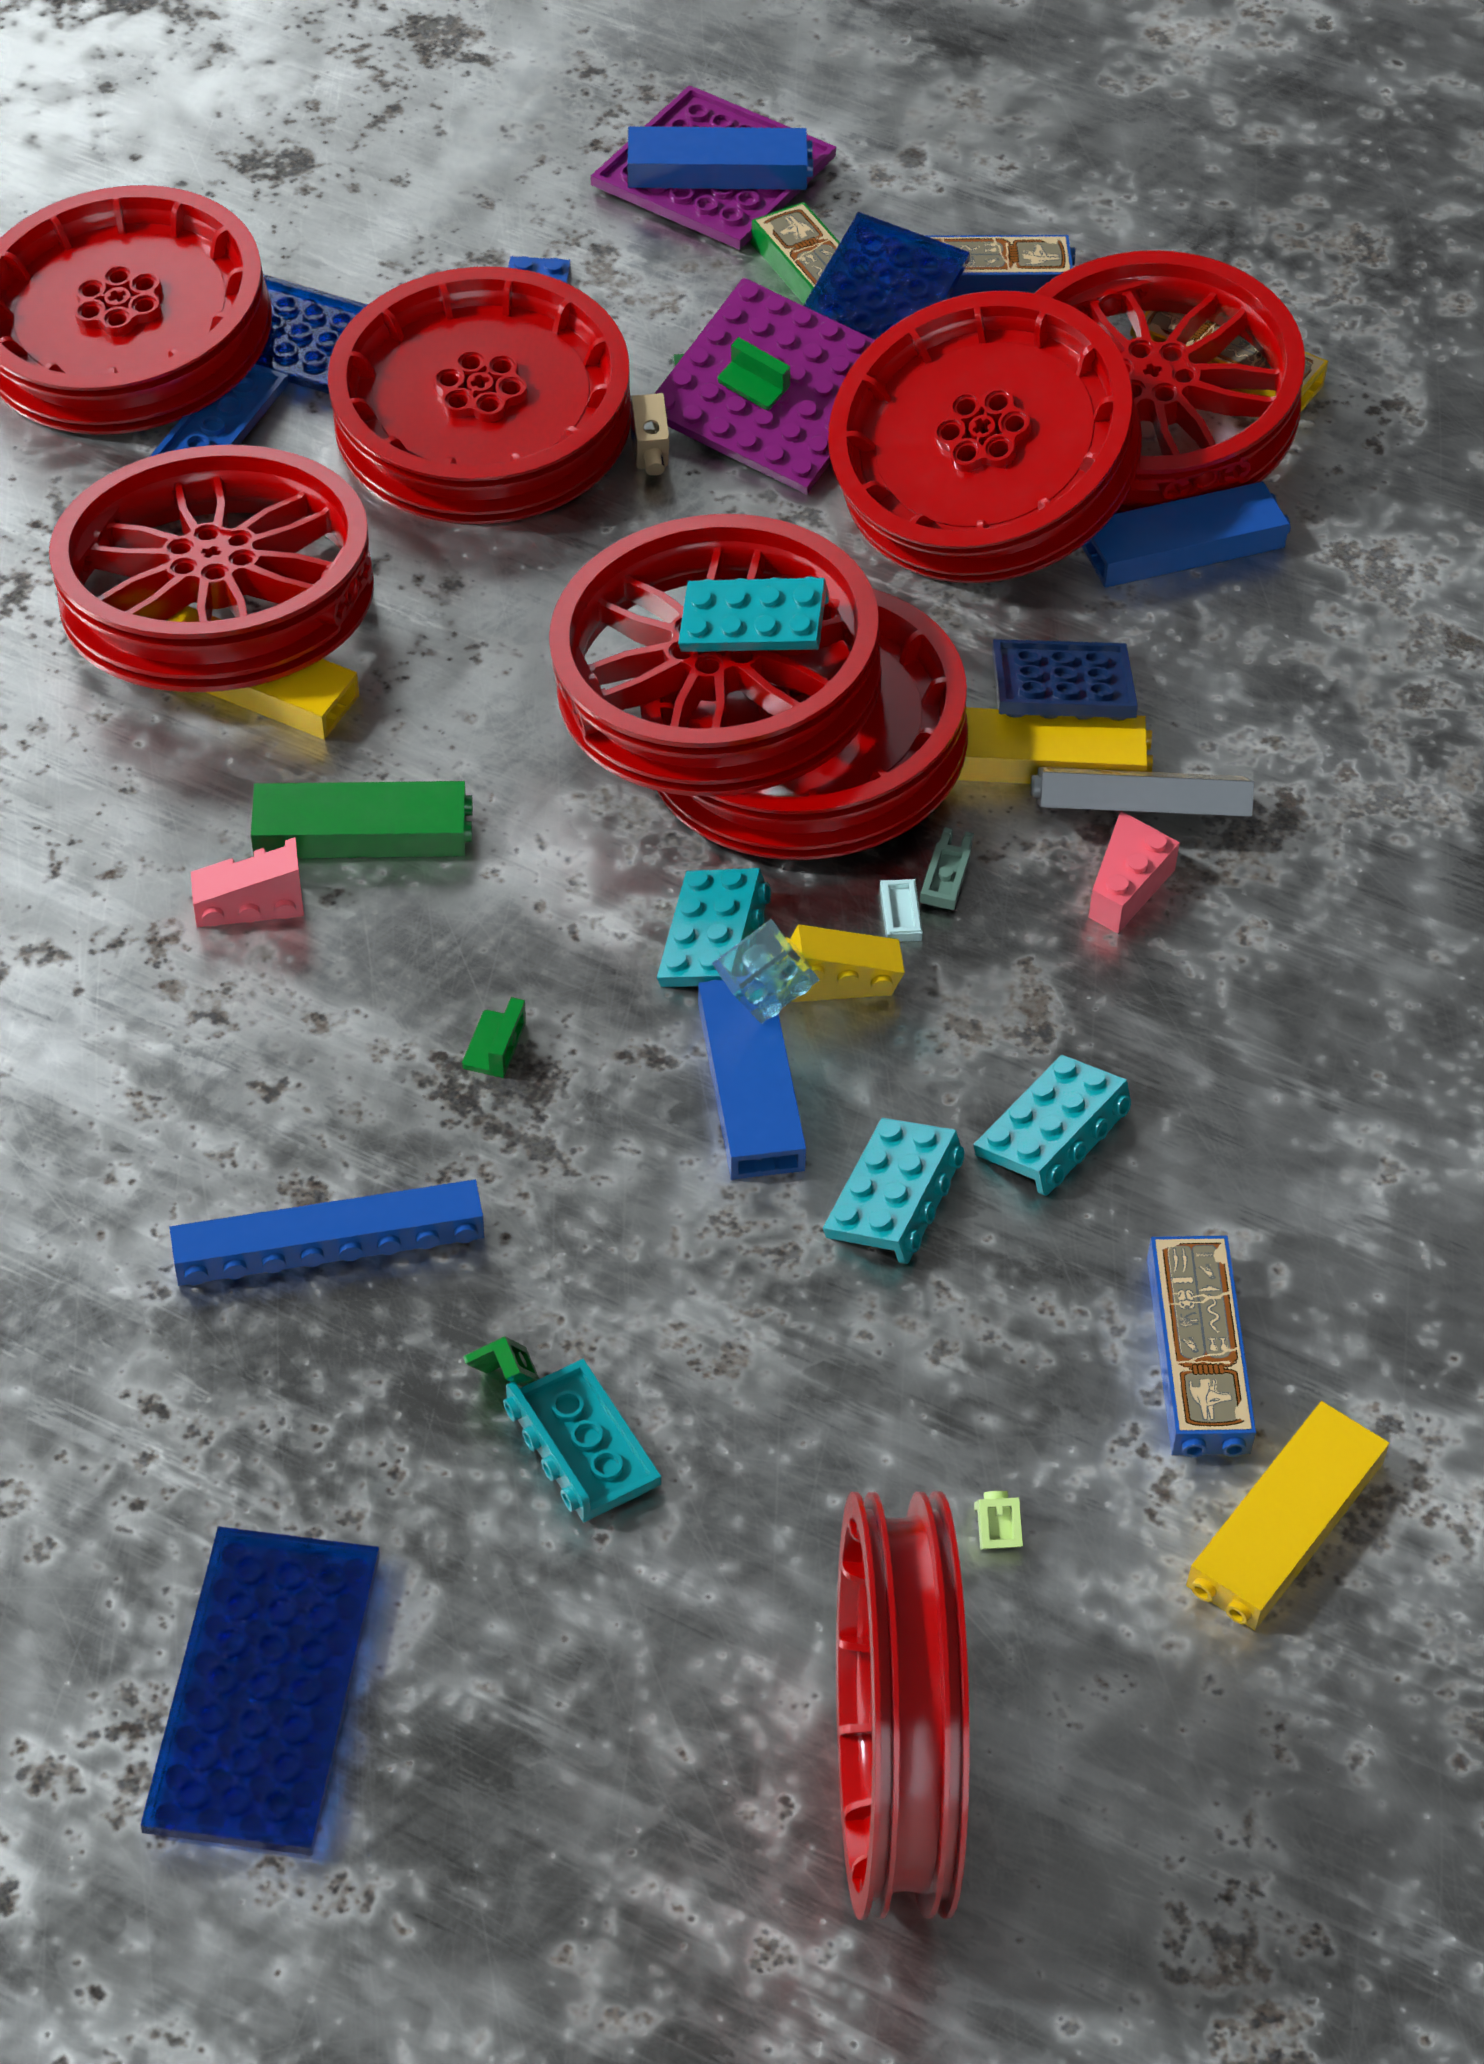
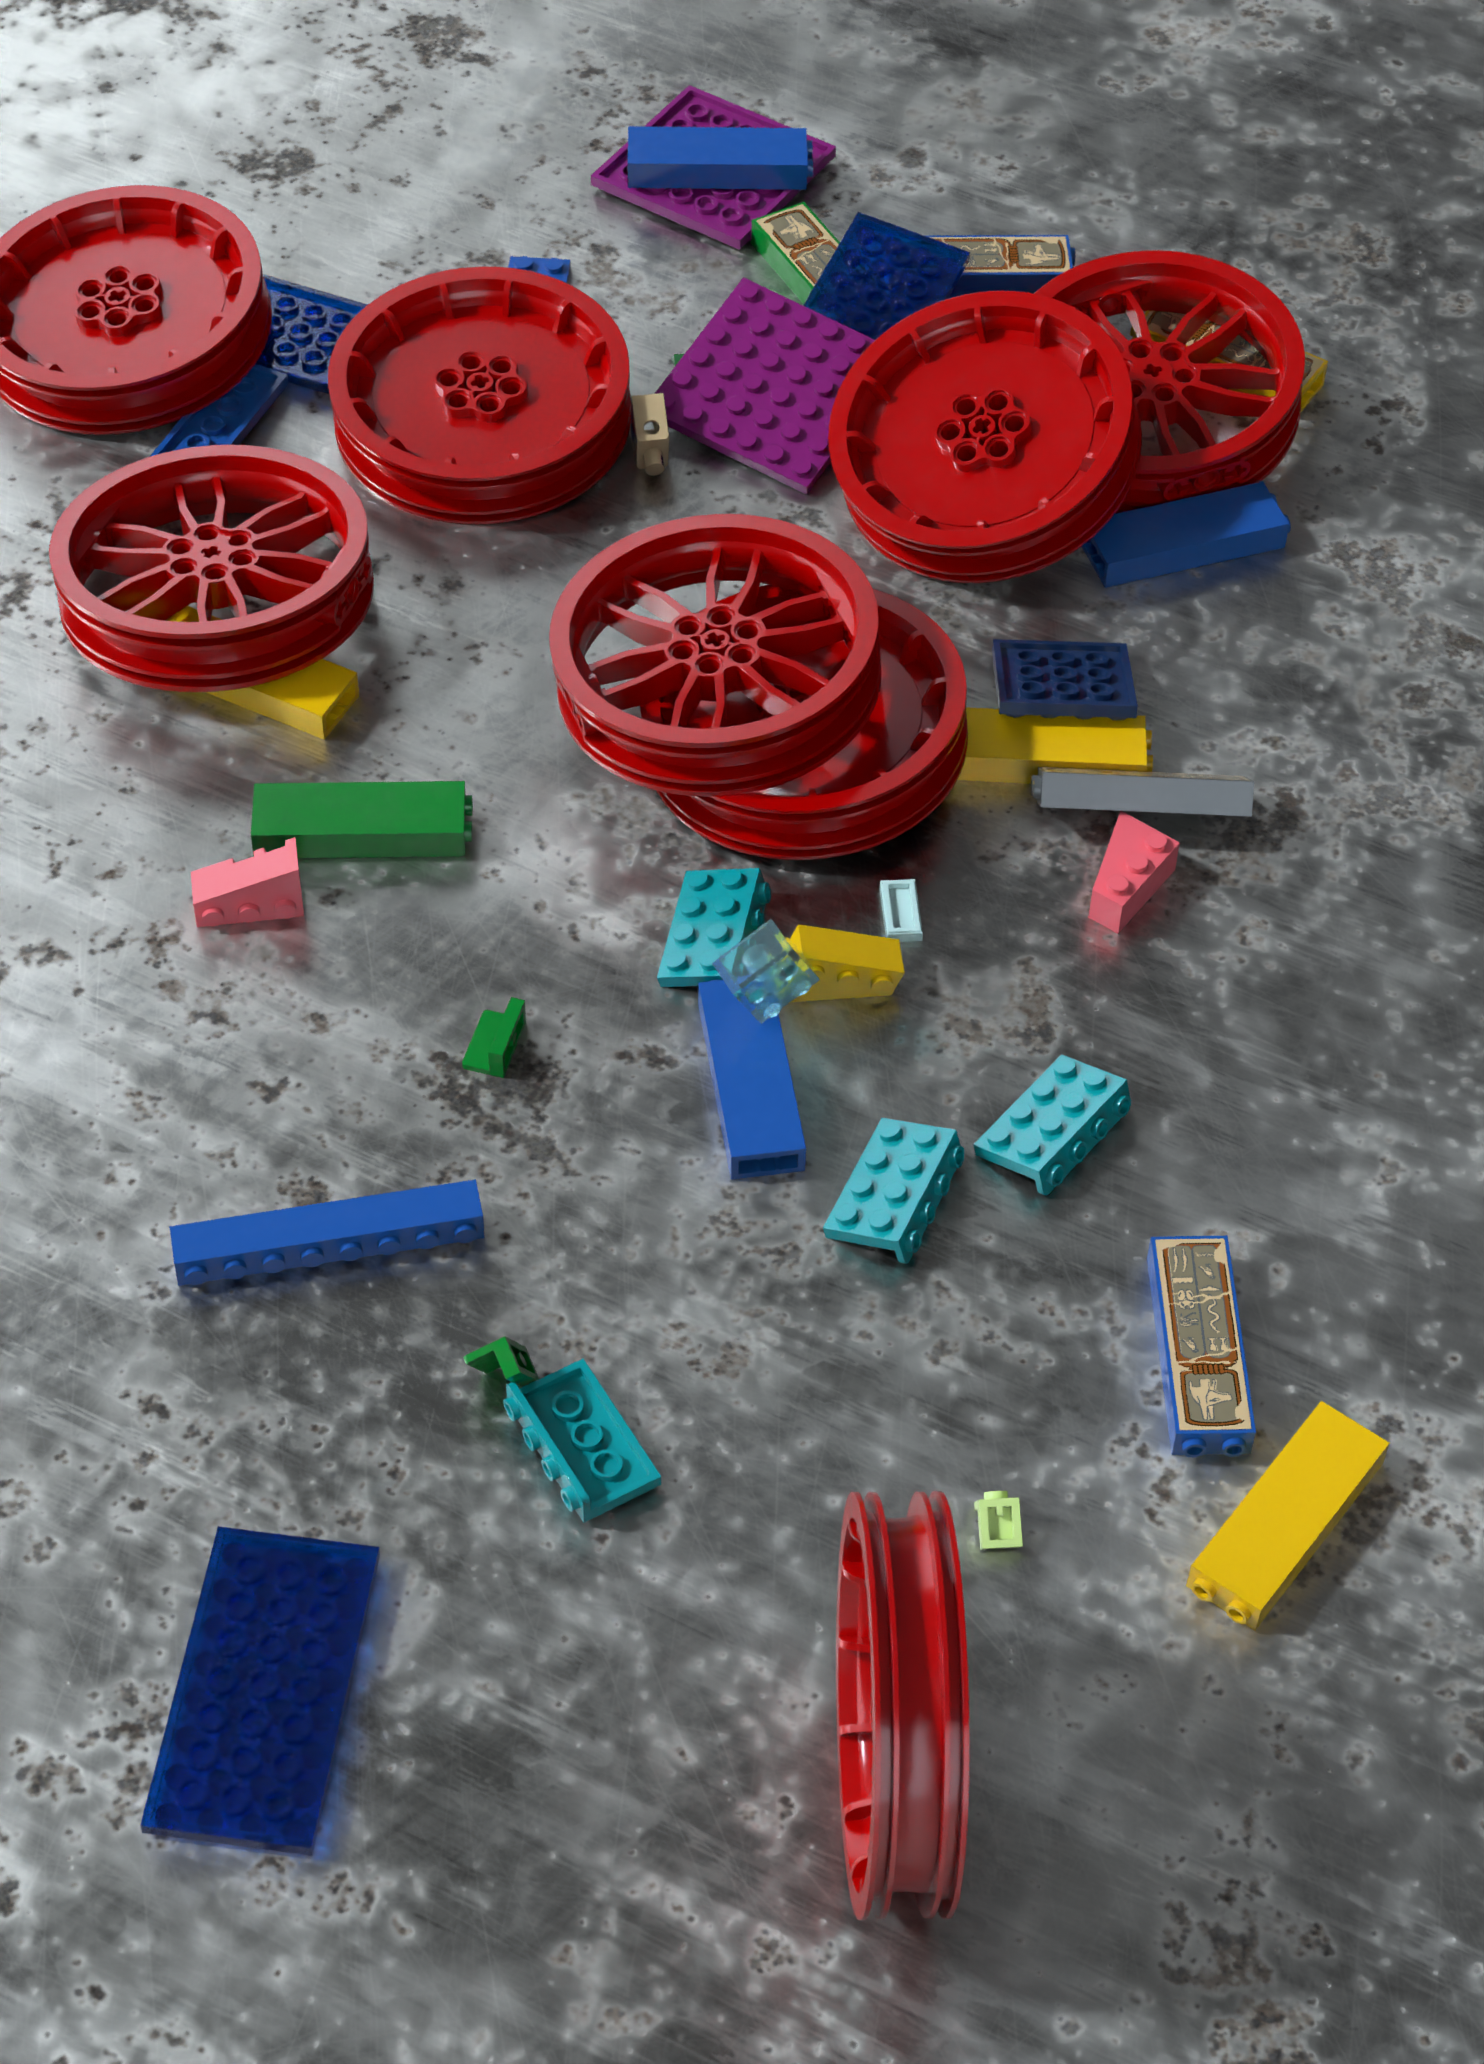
(753, 614): teal bracket -> none
(755, 374): green panel -> none
(946, 871): sand green hinge -> none

